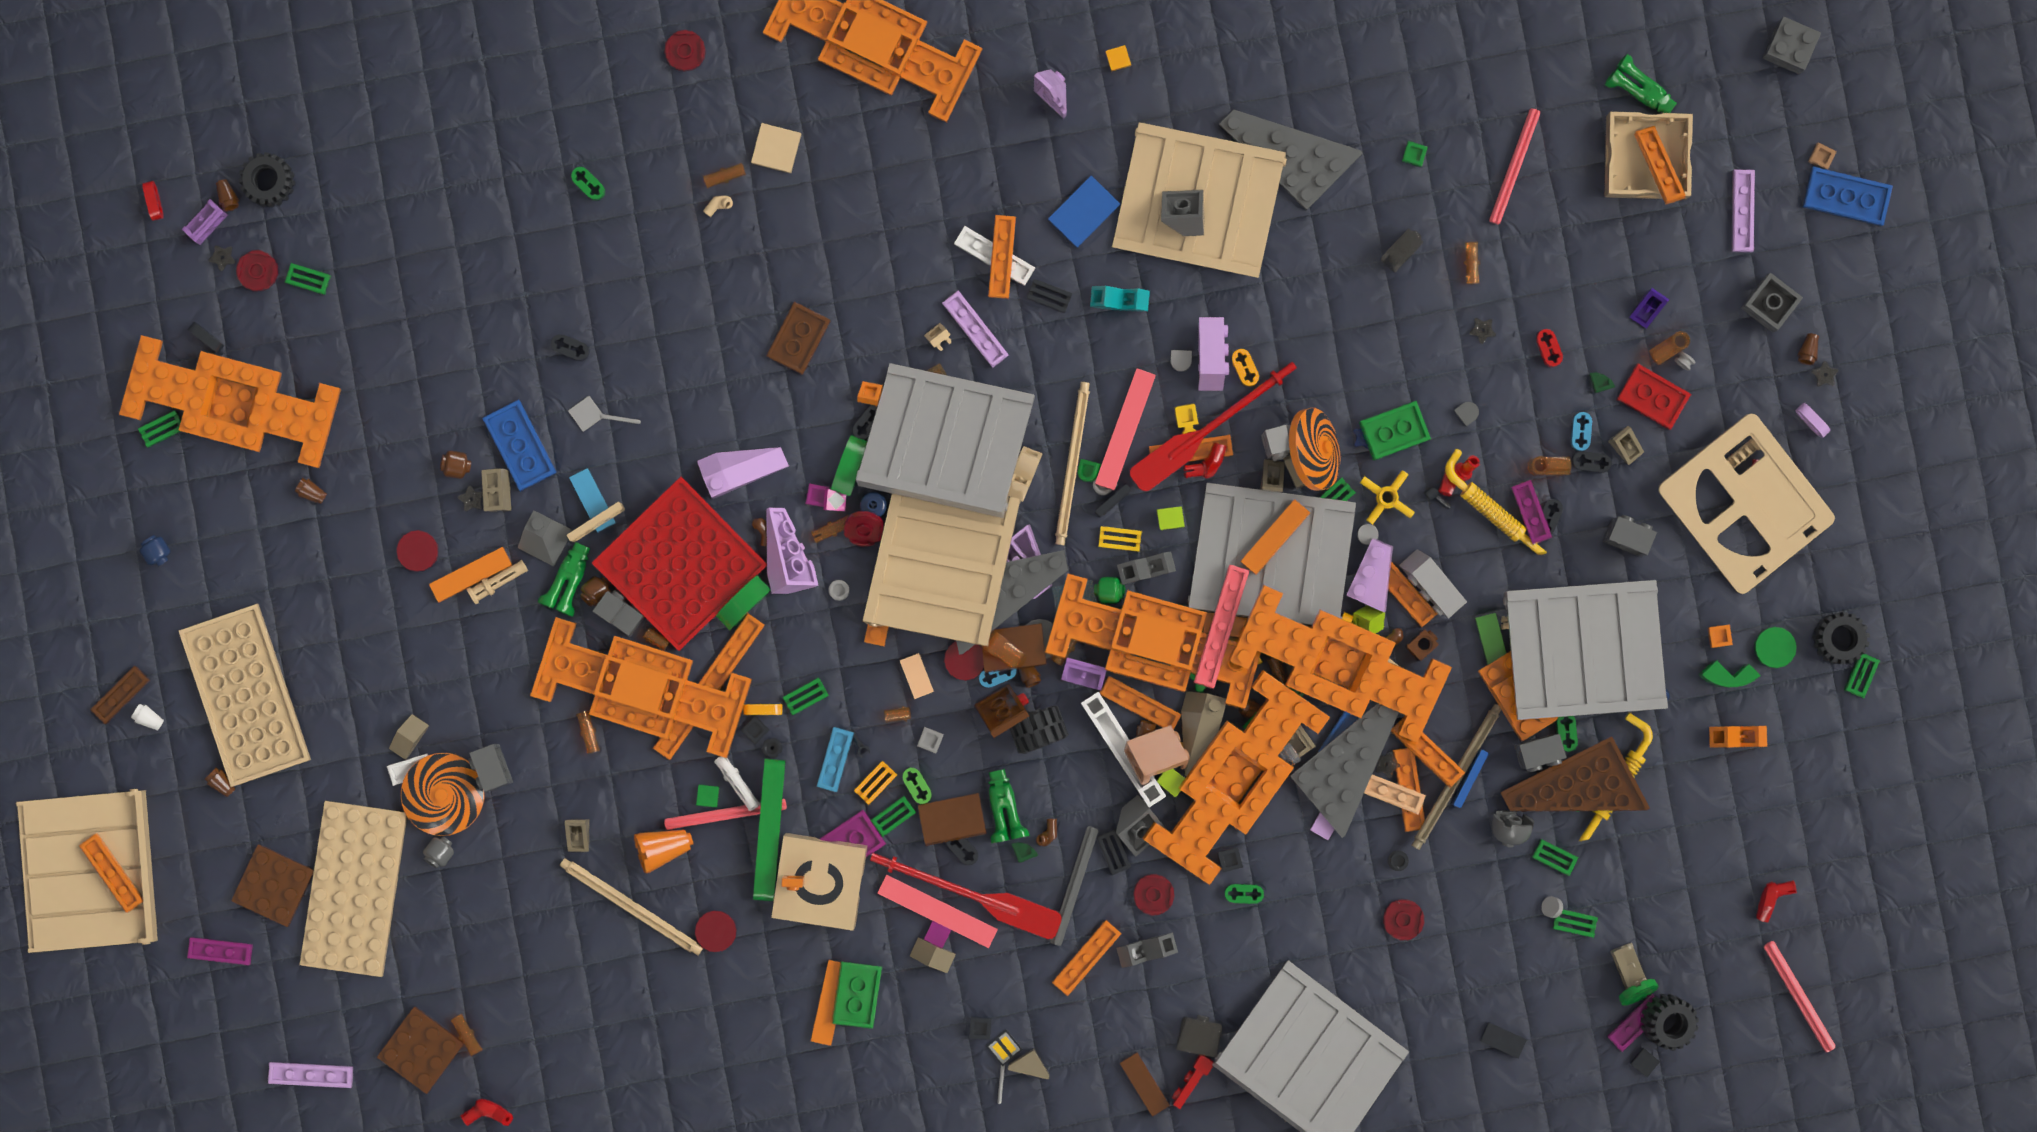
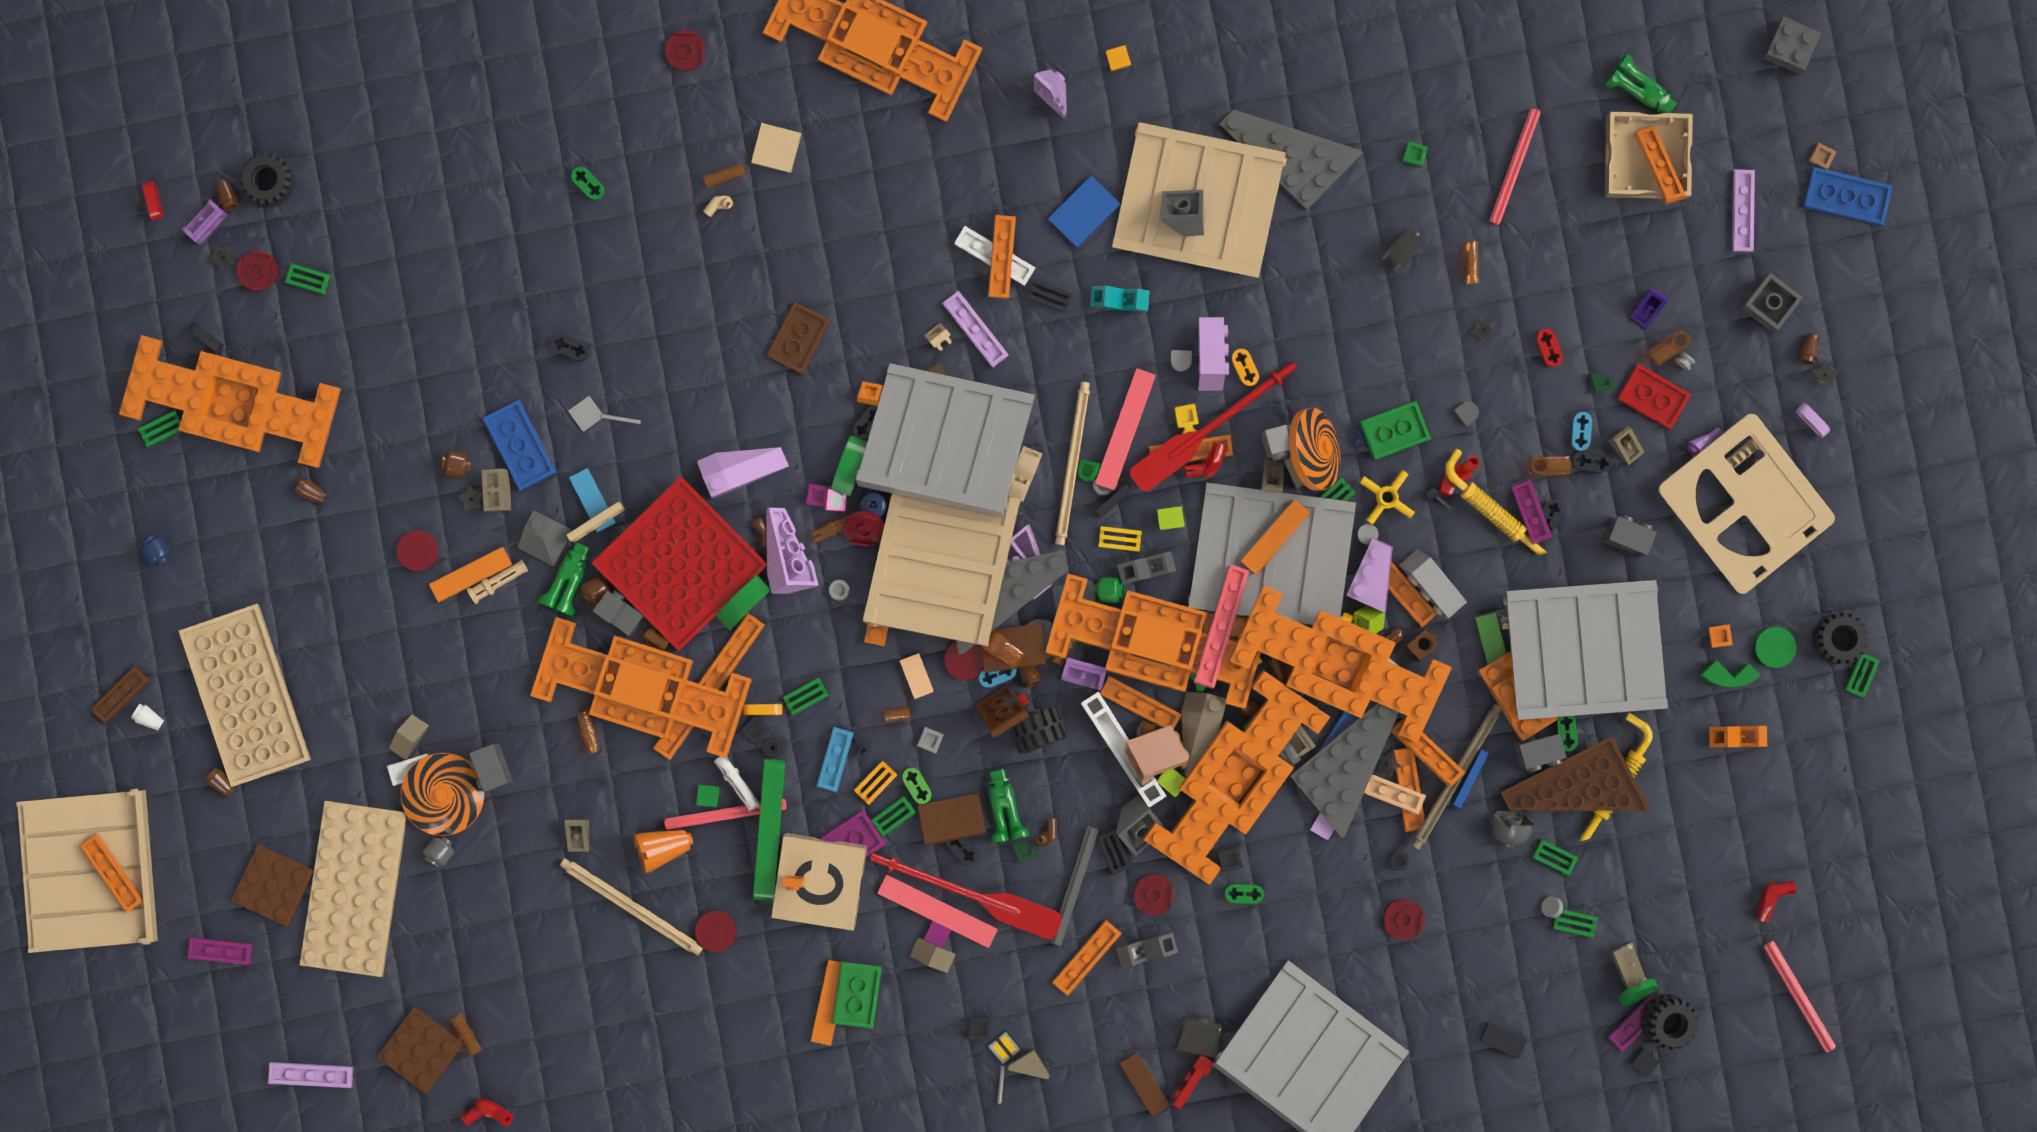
(1700, 443): none -> medium lavender cone

